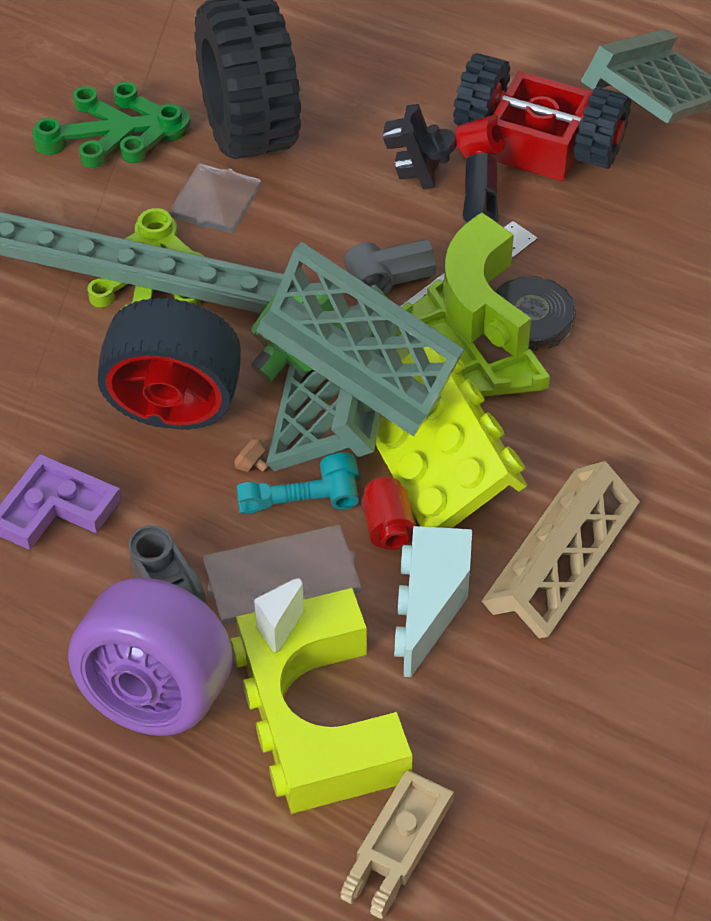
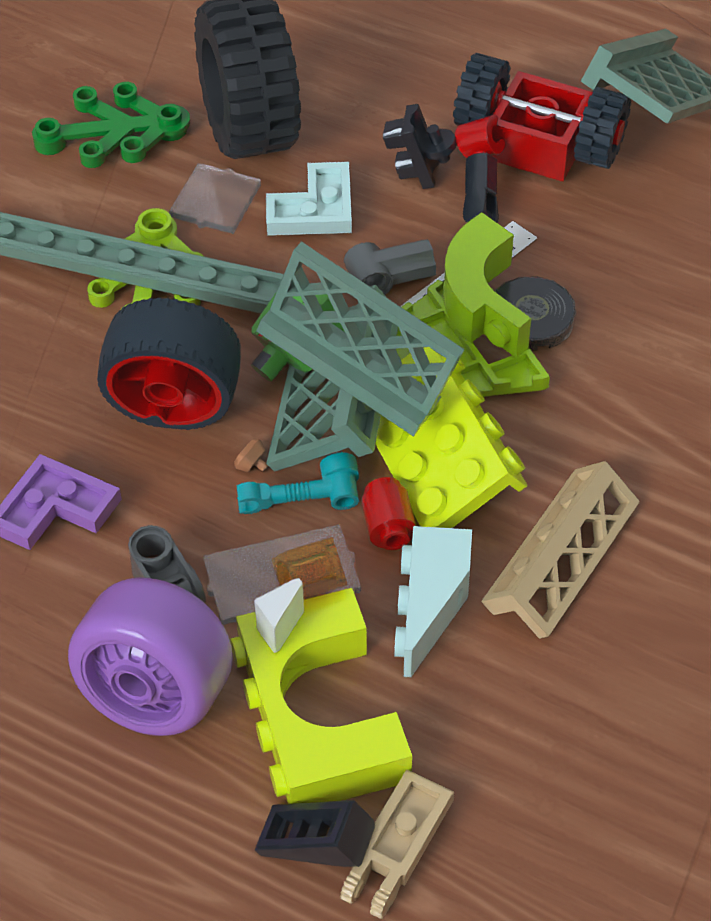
(314, 565): none -> clear orange brick
(318, 211): none -> light aqua plate
(342, 847): none -> black slope

